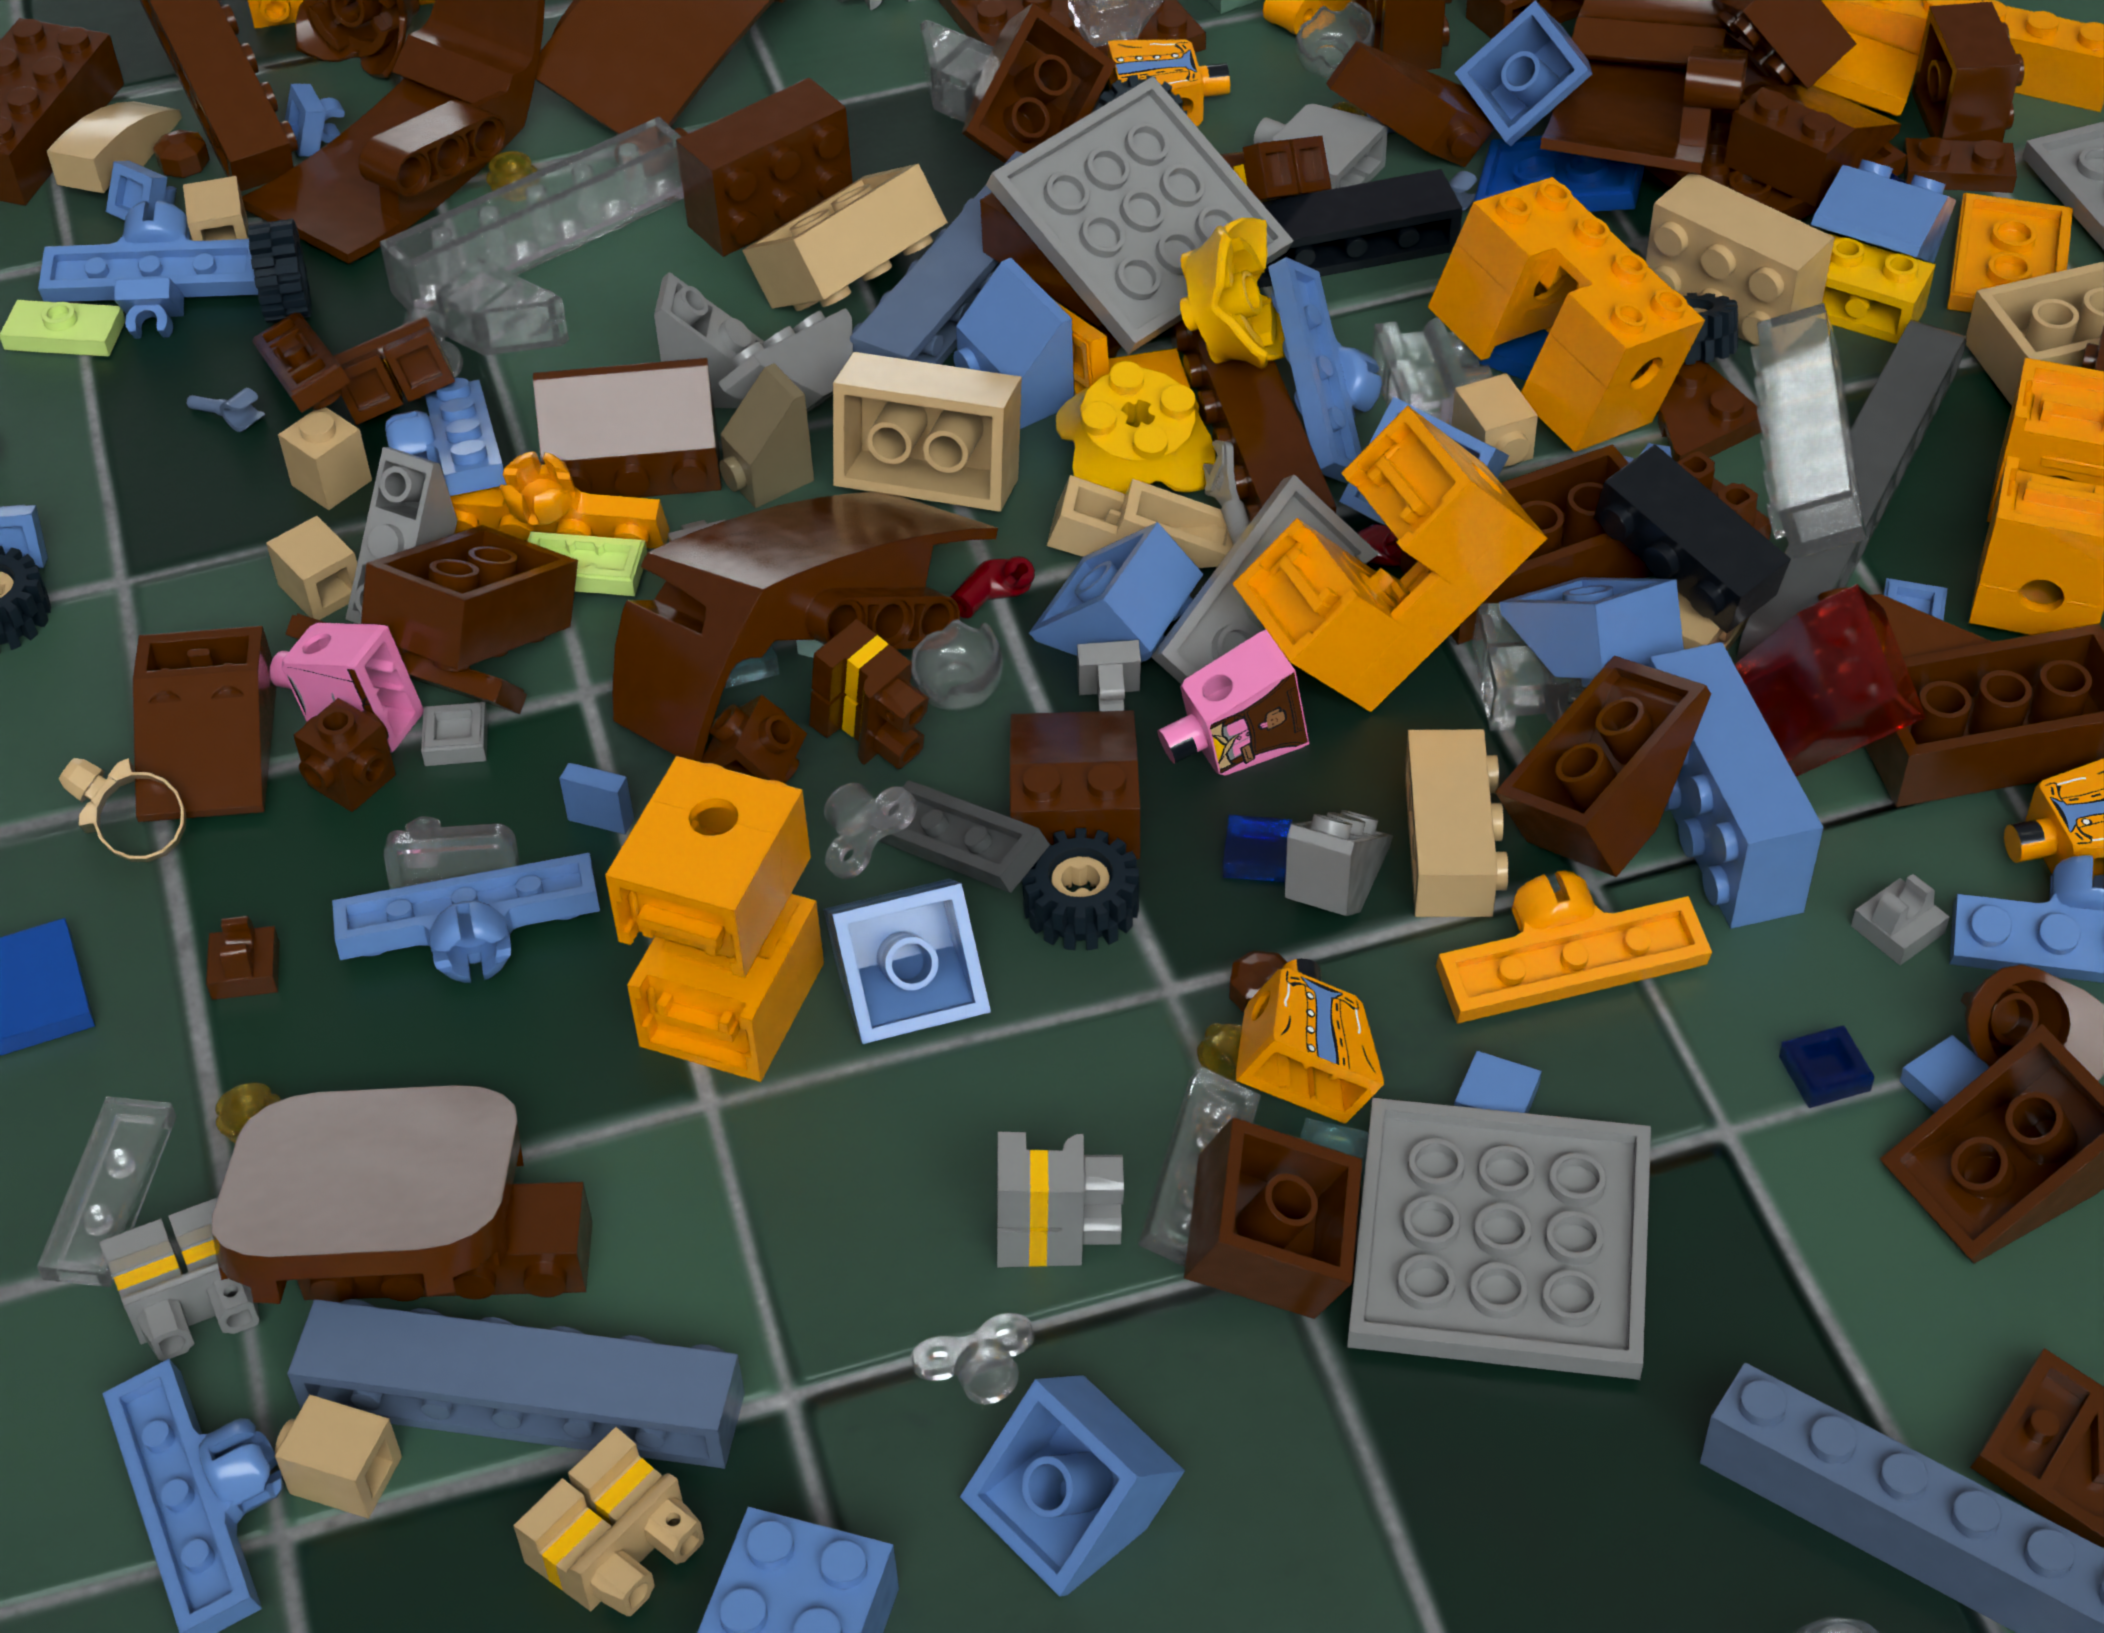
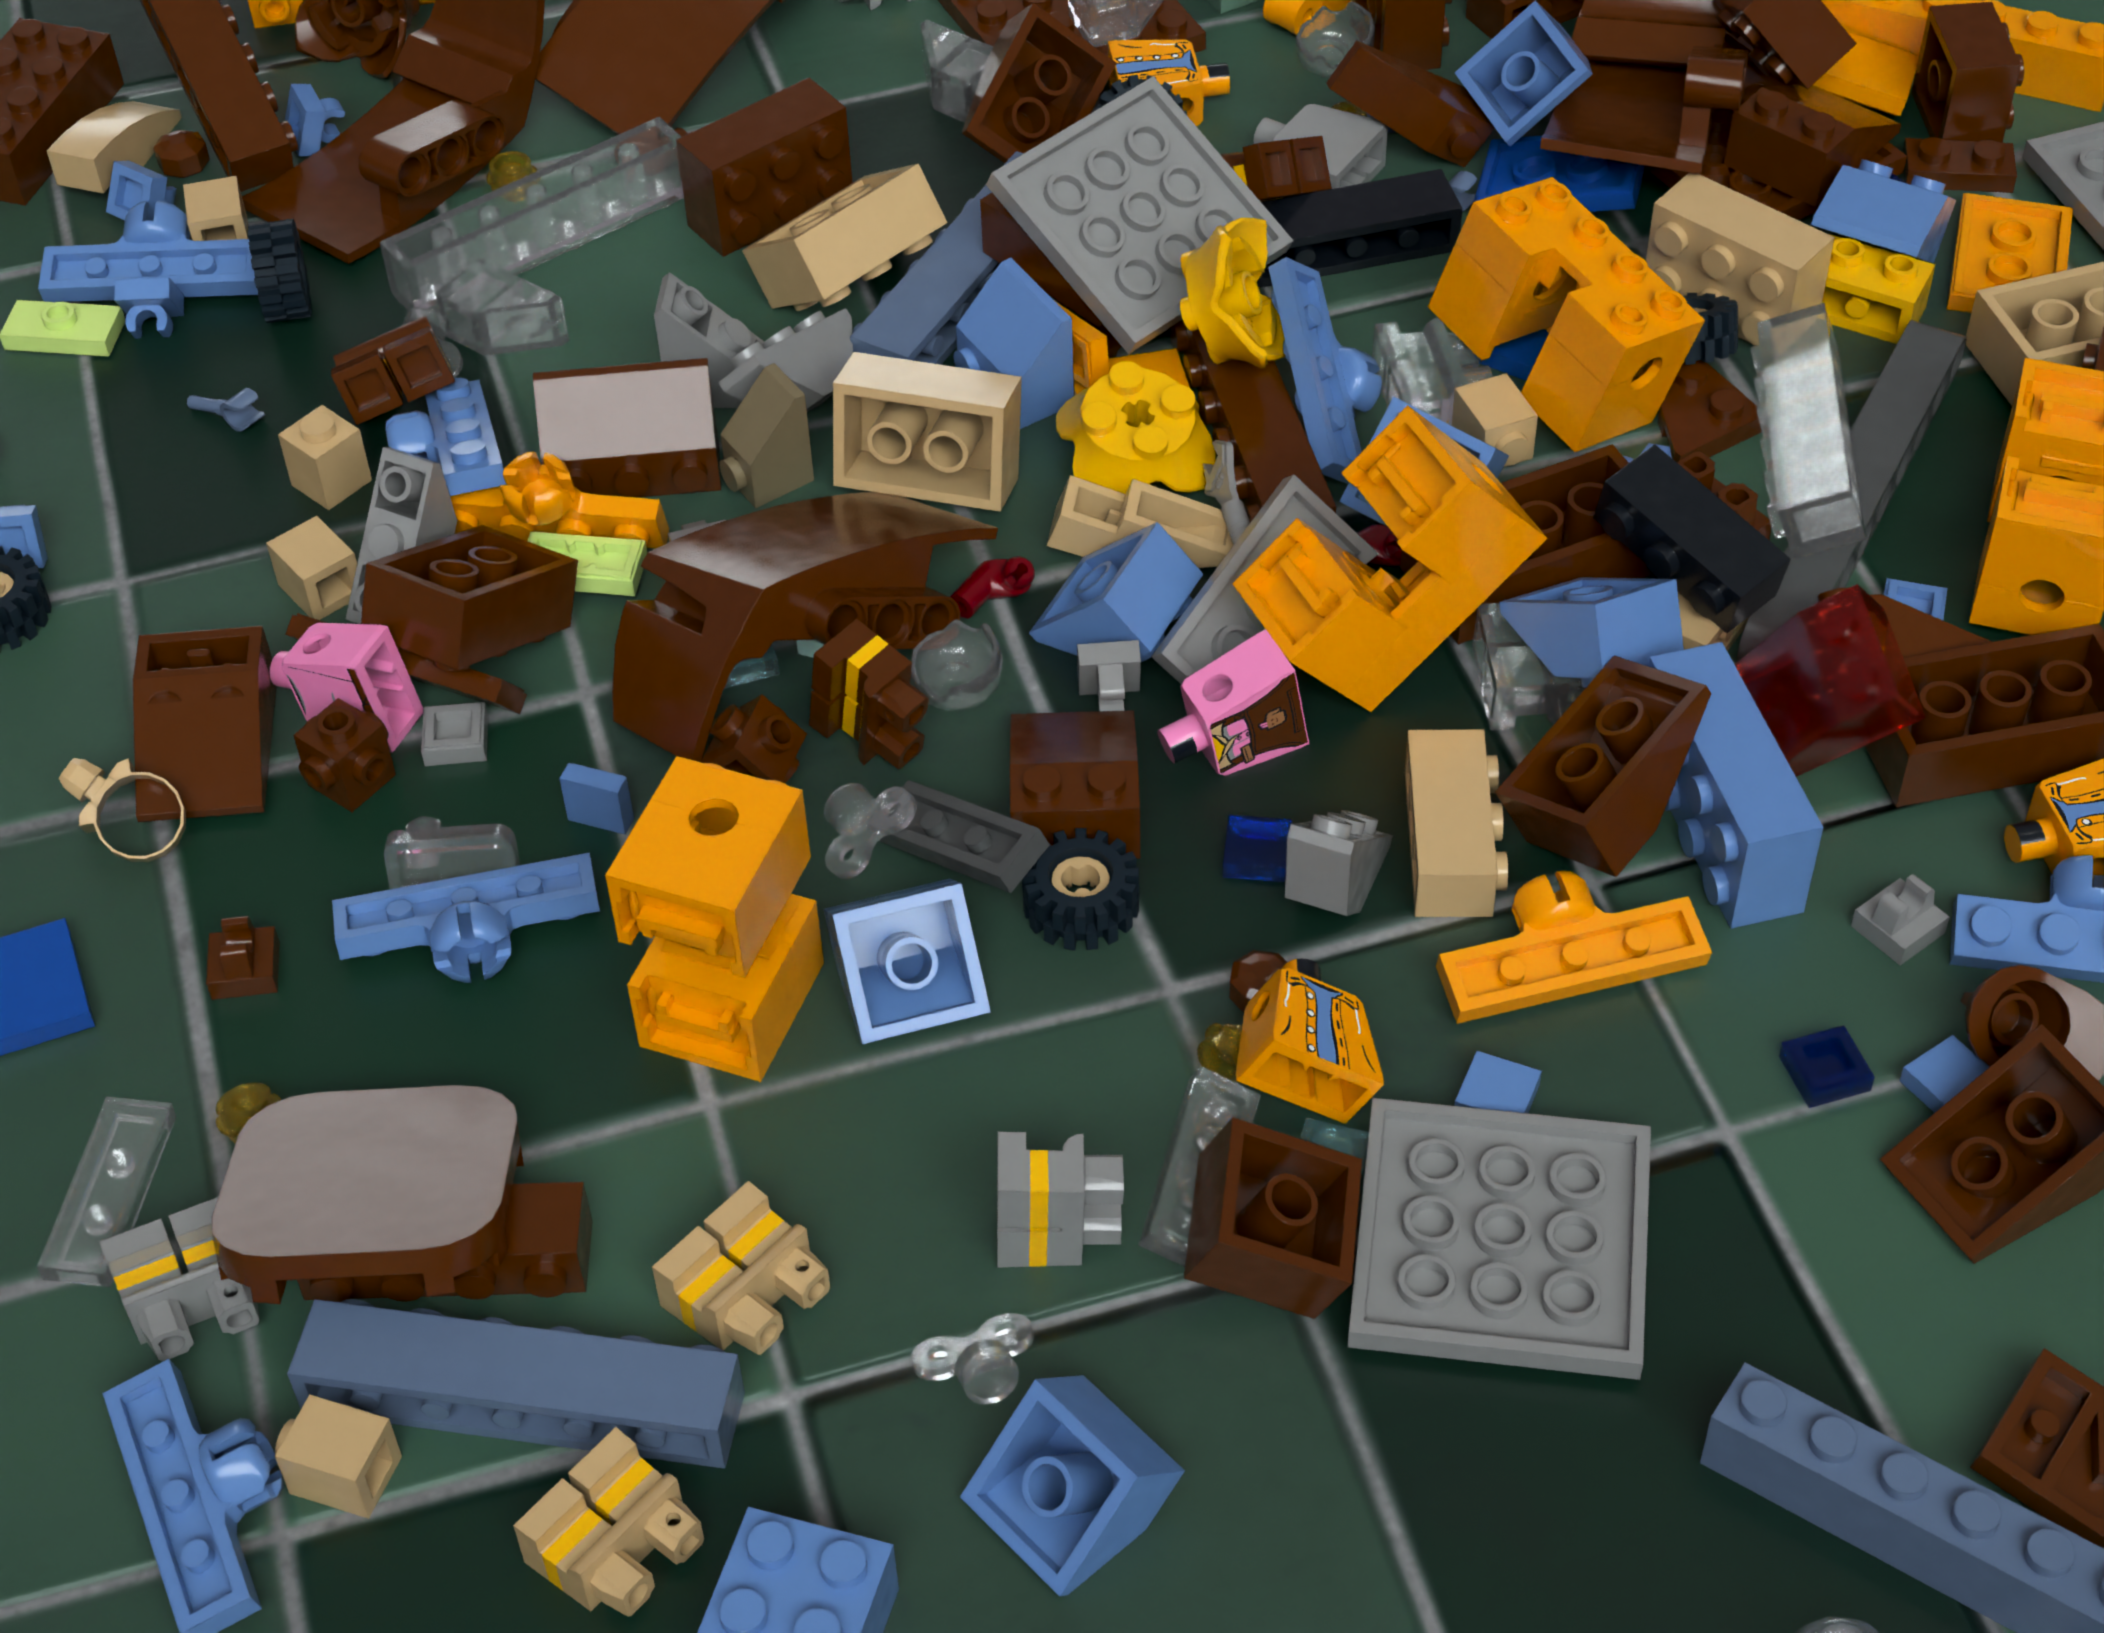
(301, 363): reddish brown plate -> none
(735, 1271): none -> tan hips

